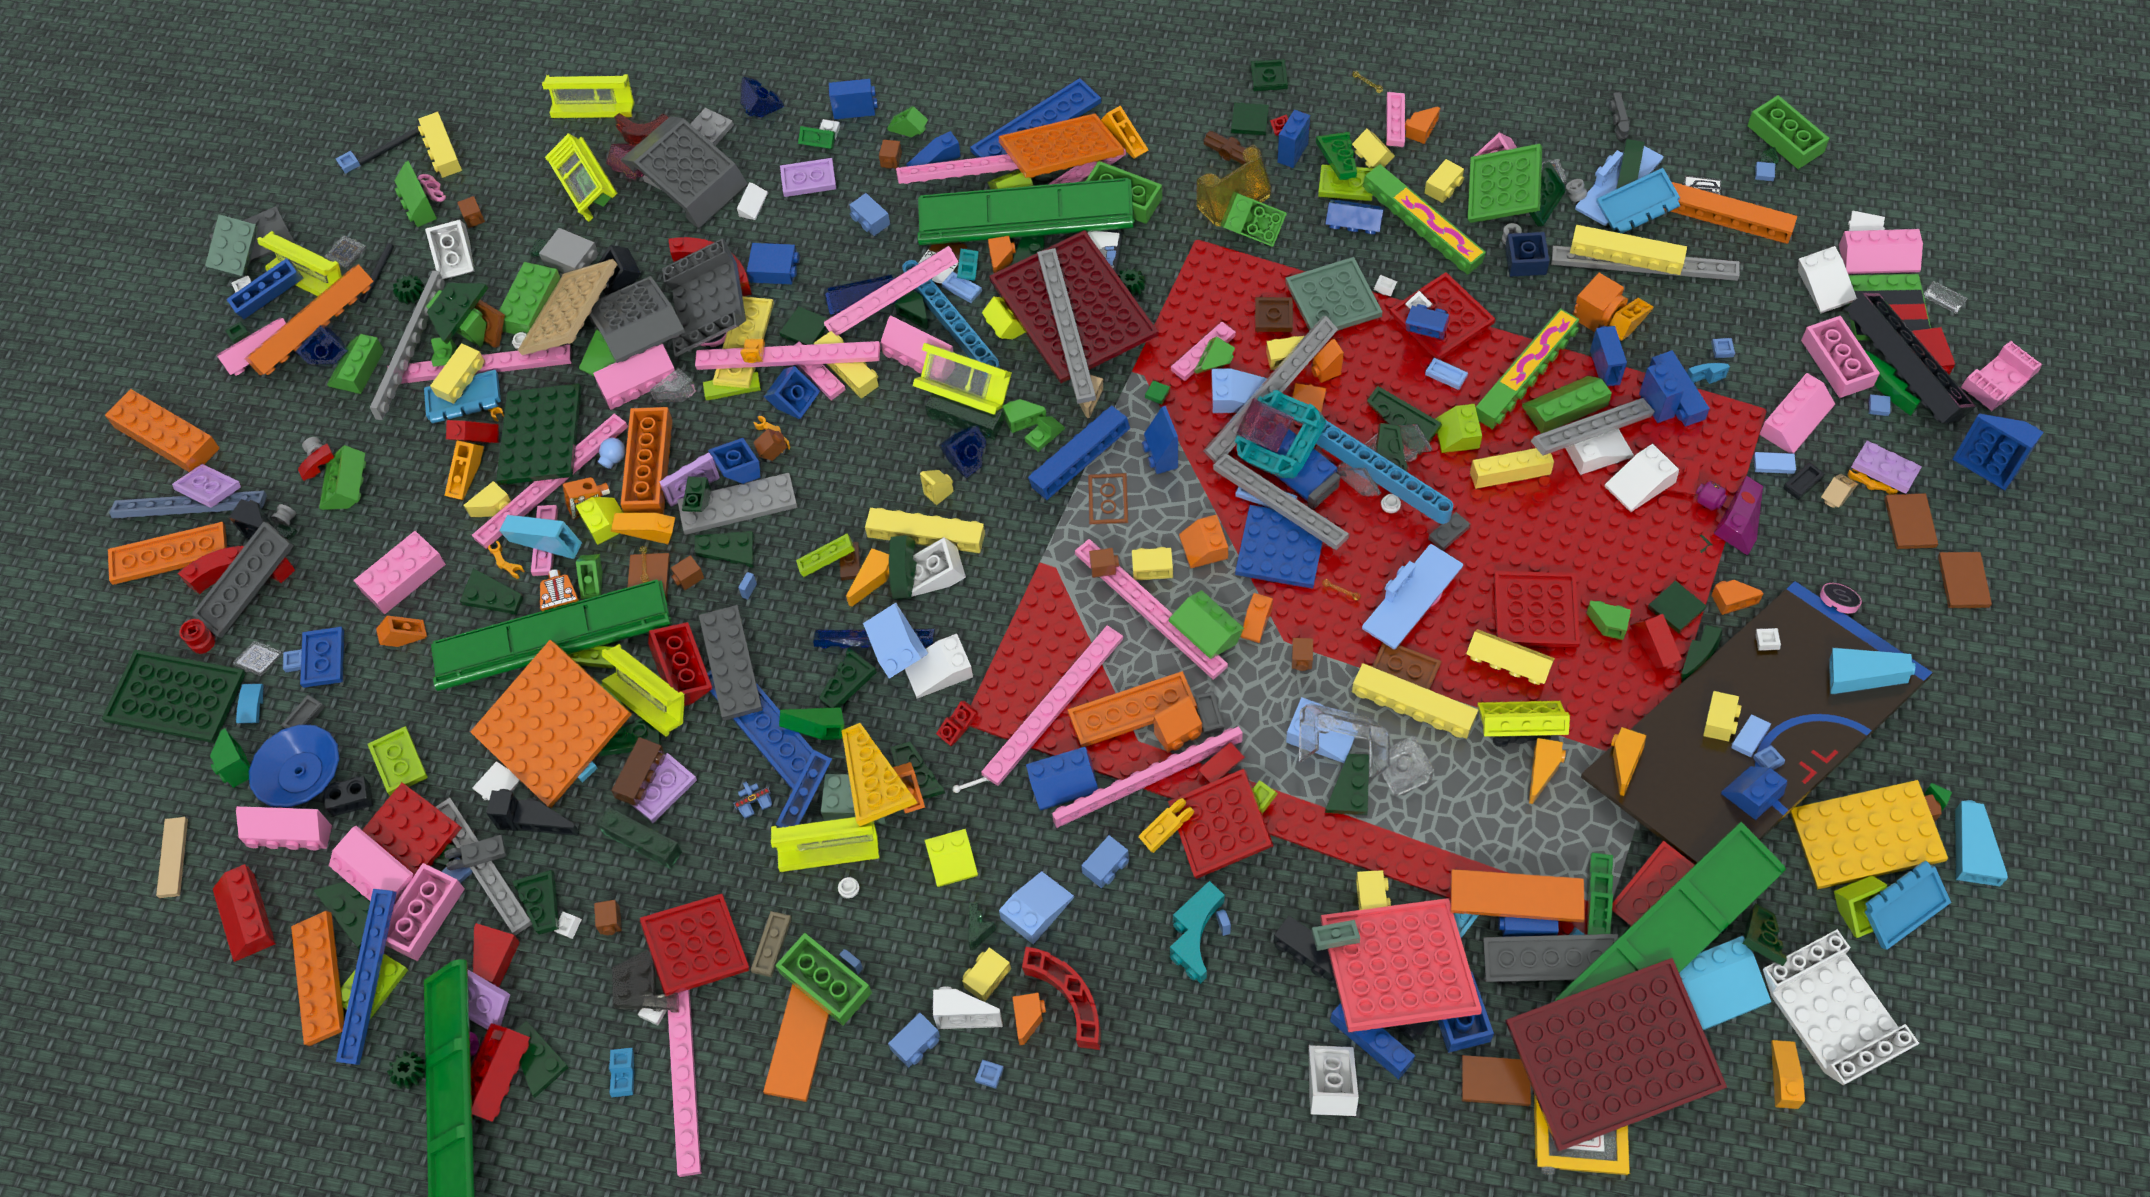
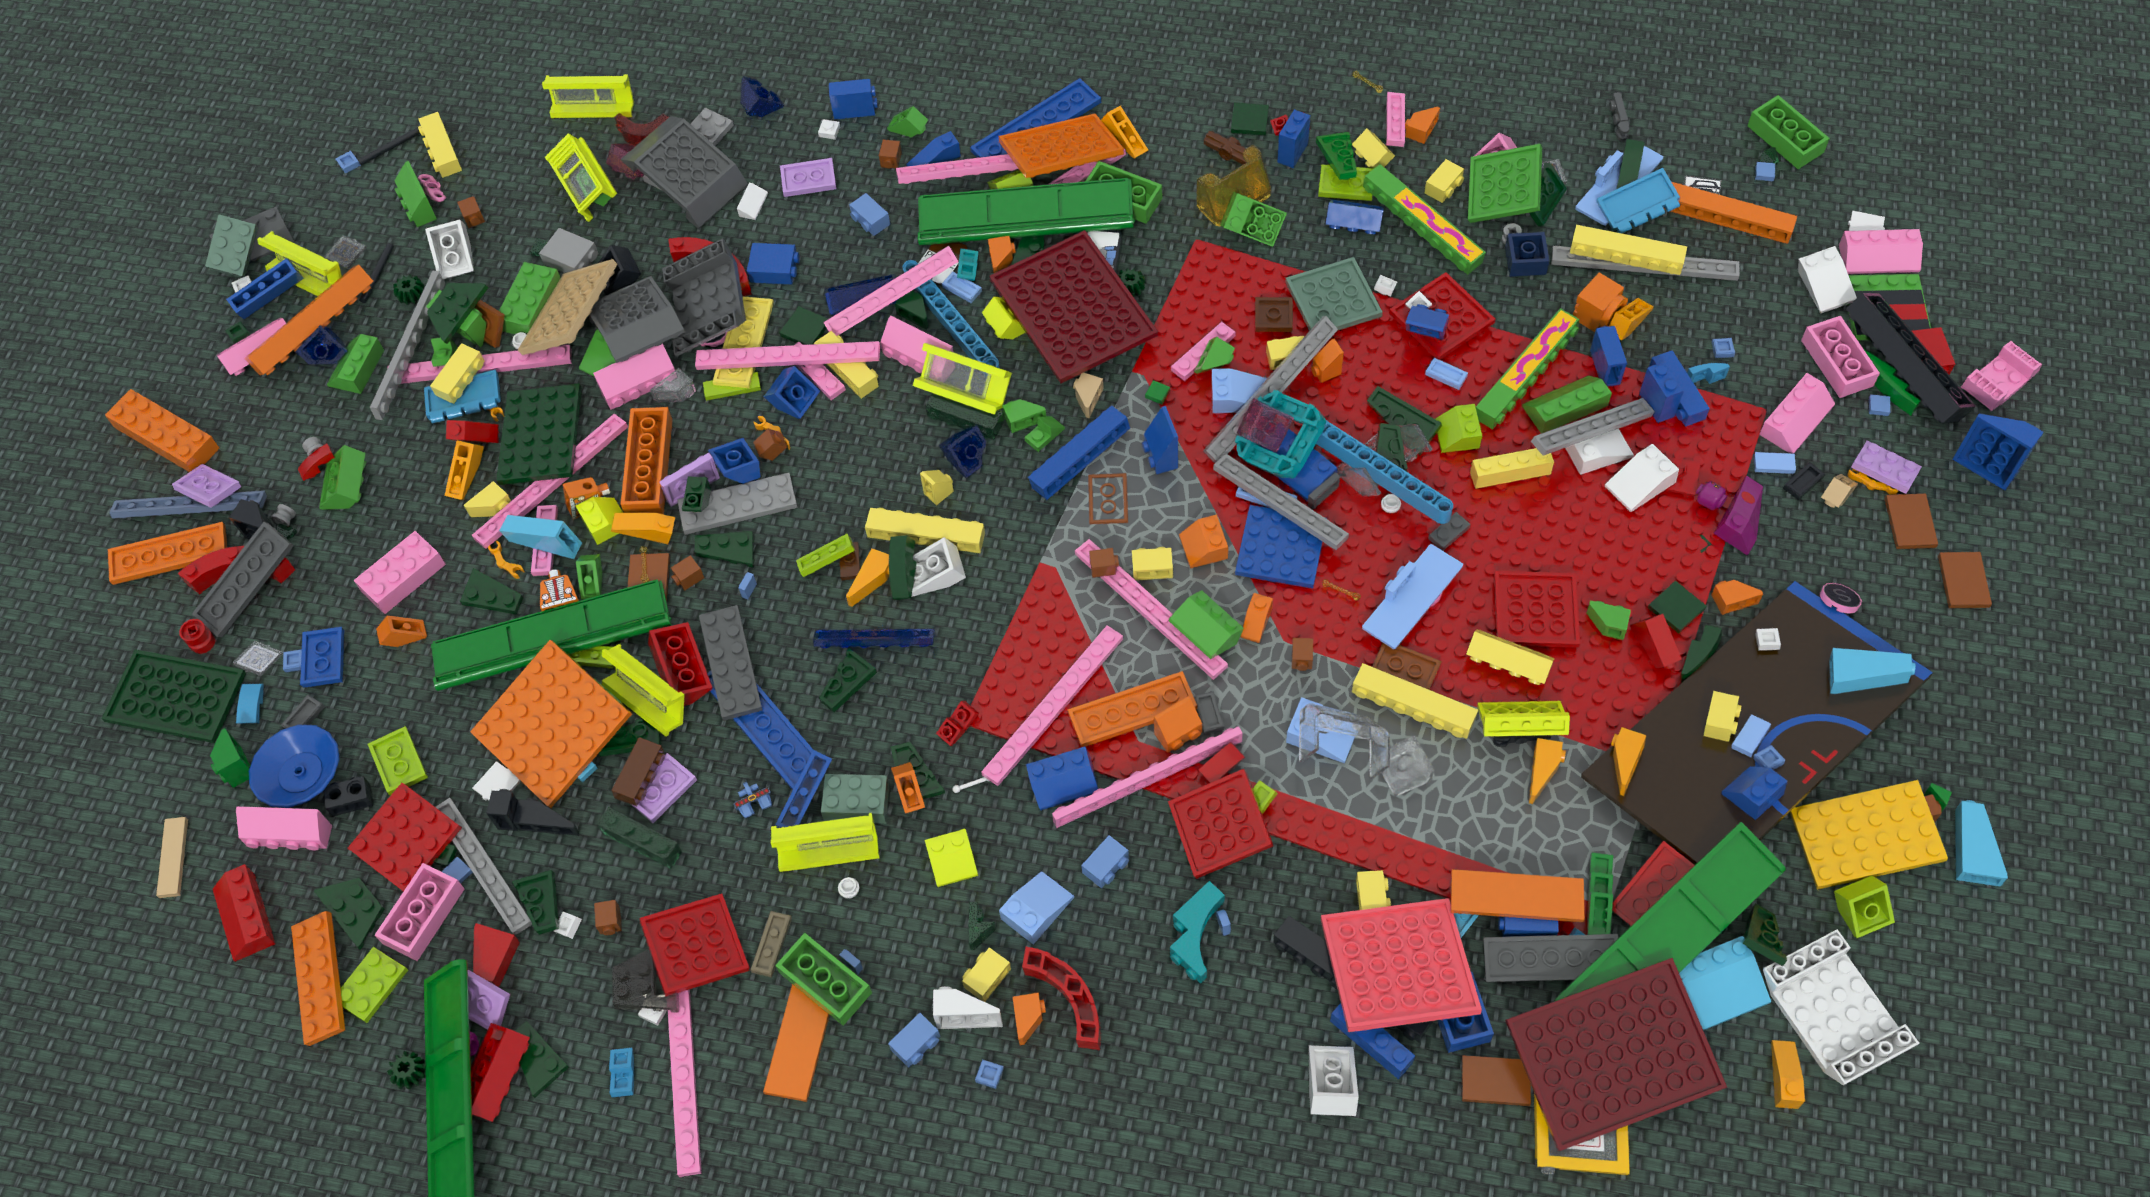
(366, 977): blue plate -> none
(368, 865): bright pink slope -> none
(476, 853): dark grey hinge -> none
(611, 452): light blue piece -> none
(753, 350): light orange bracket -> none
(814, 722): green slope -> none
(816, 137): green plate -> none
(873, 781): yellow wing -> none
(894, 640): light blue slope -> none
(940, 668): white slope -> none
(1066, 326): light grey plate -> none
(1165, 825): yellow hinge -> none
(1269, 75): dark green tile -> none
(1310, 395): orange piece -> none
(1335, 935): sand green plate -> none
(1351, 788): dark green wing -> none
(1576, 190): light grey wheel -> none
(1906, 904): dark azure hinge -> none
(1945, 297): clear tile -> none

